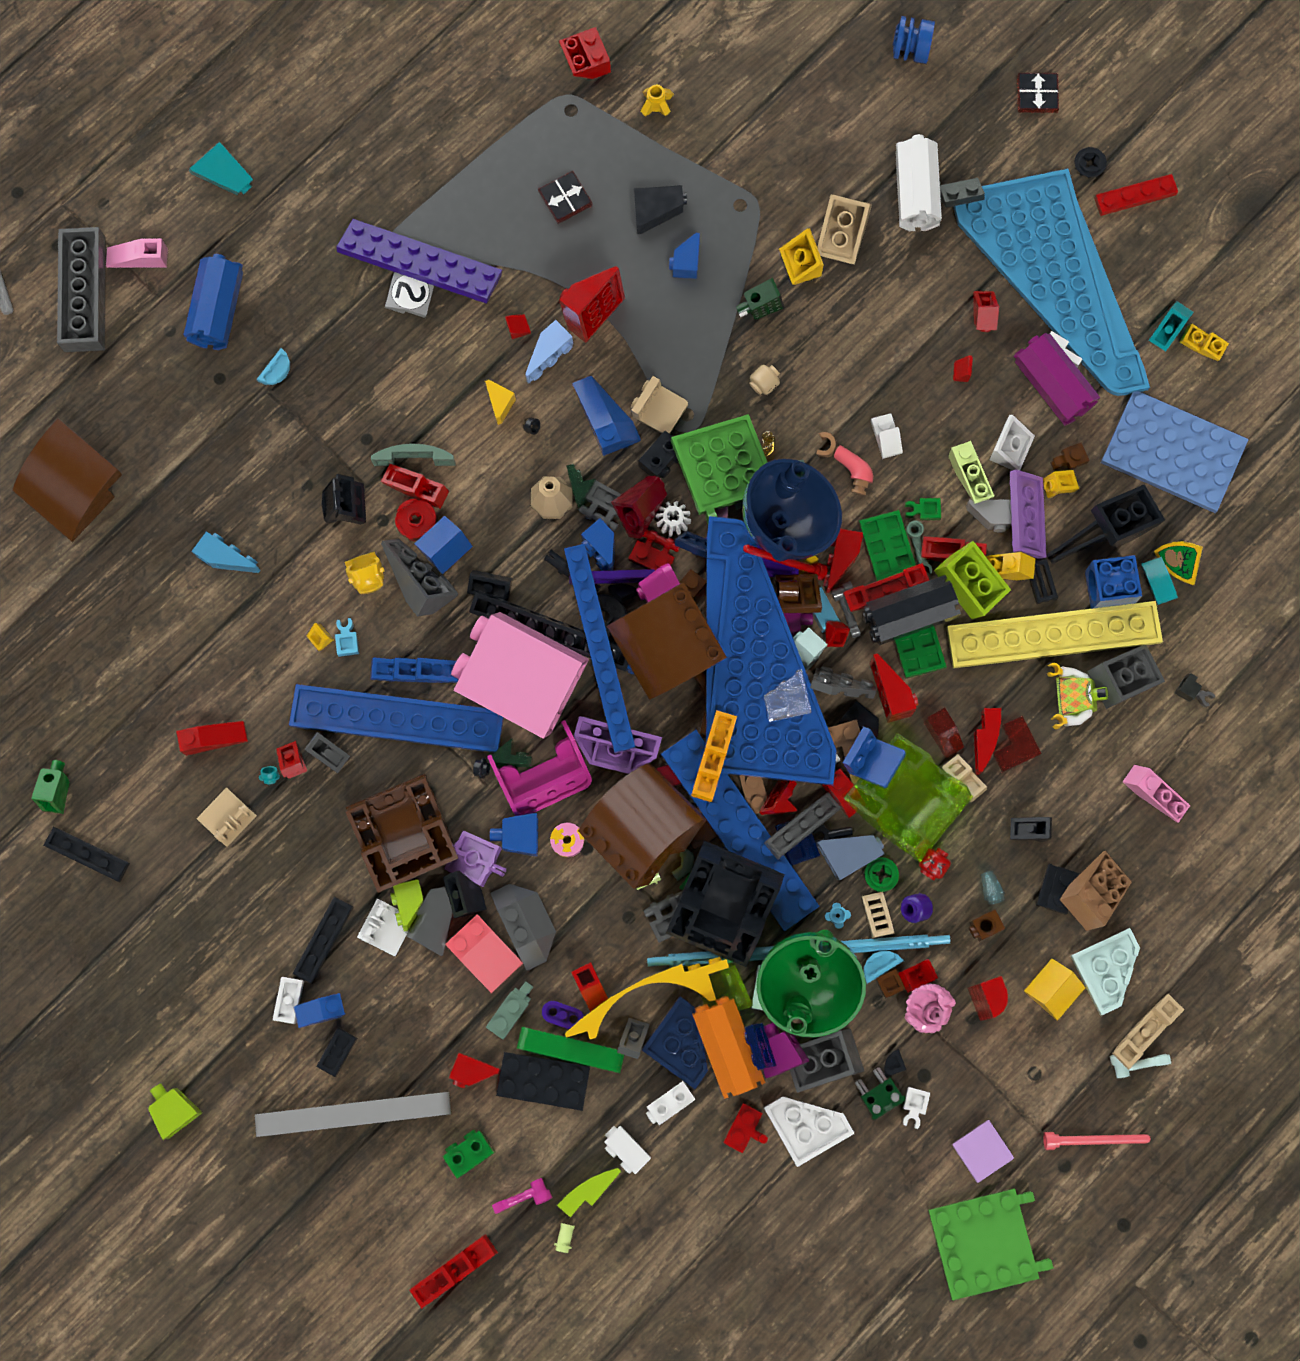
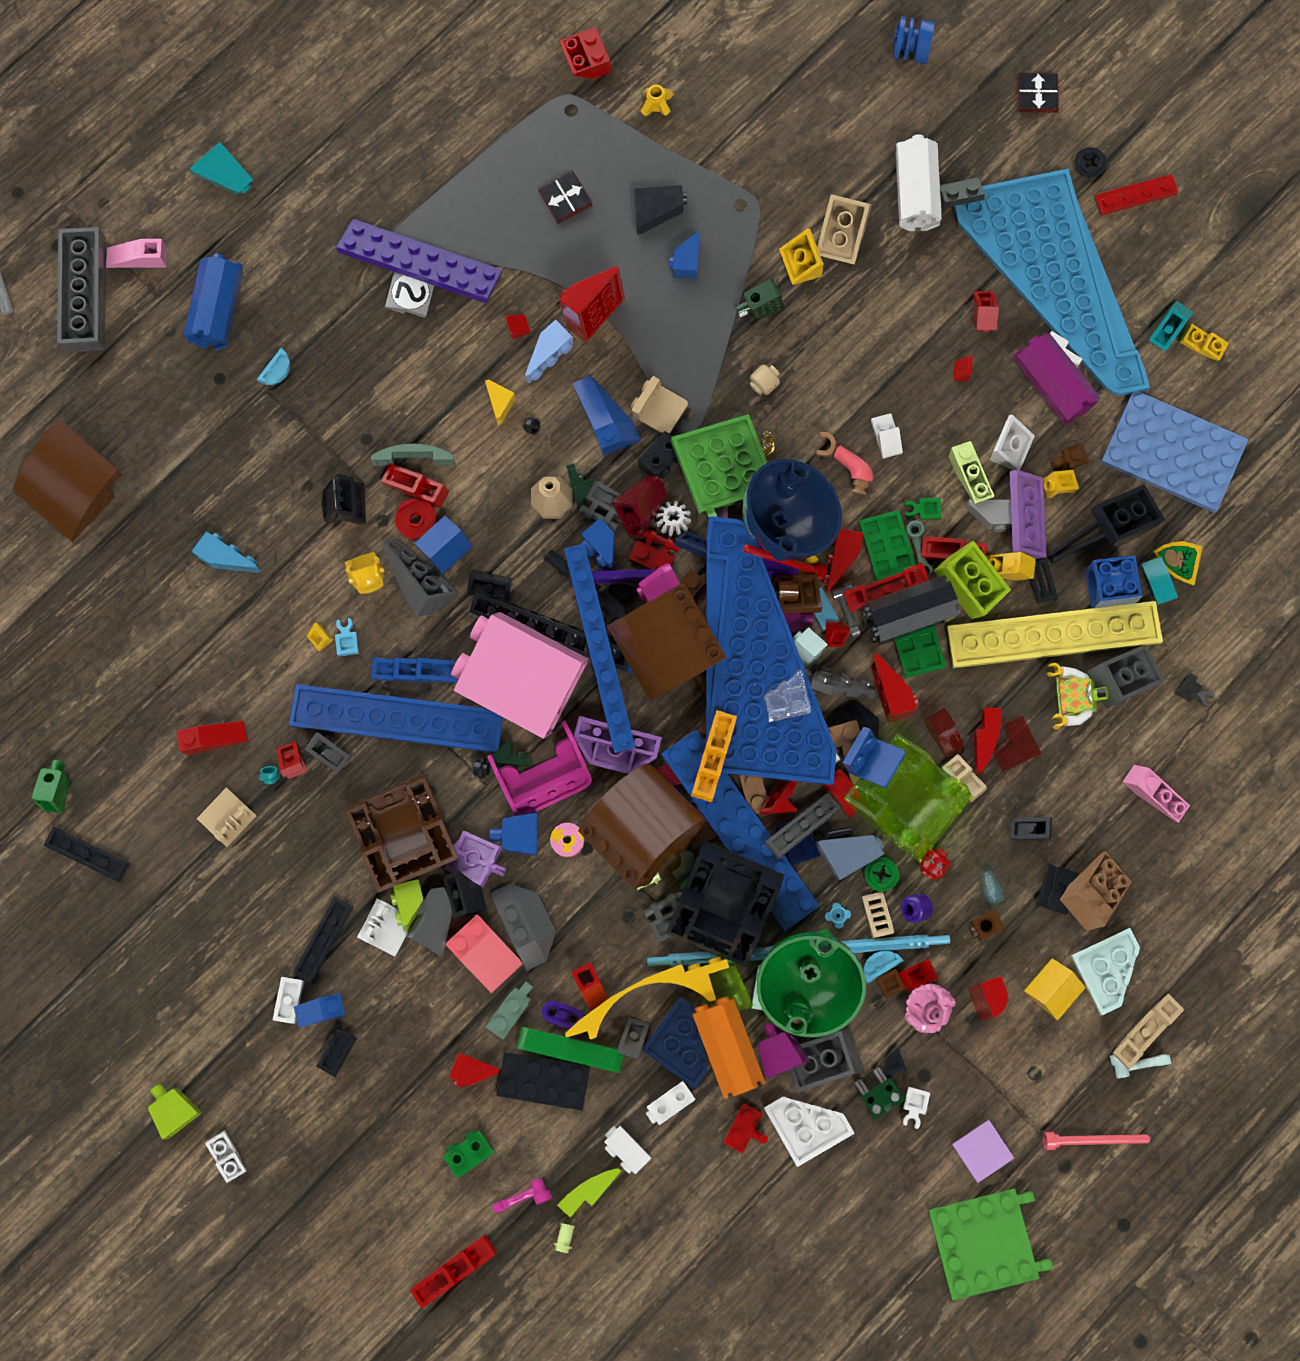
(226, 1156): none -> white slope
(352, 1114): light grey beam -> none
(760, 1046): clear blue plate -> none

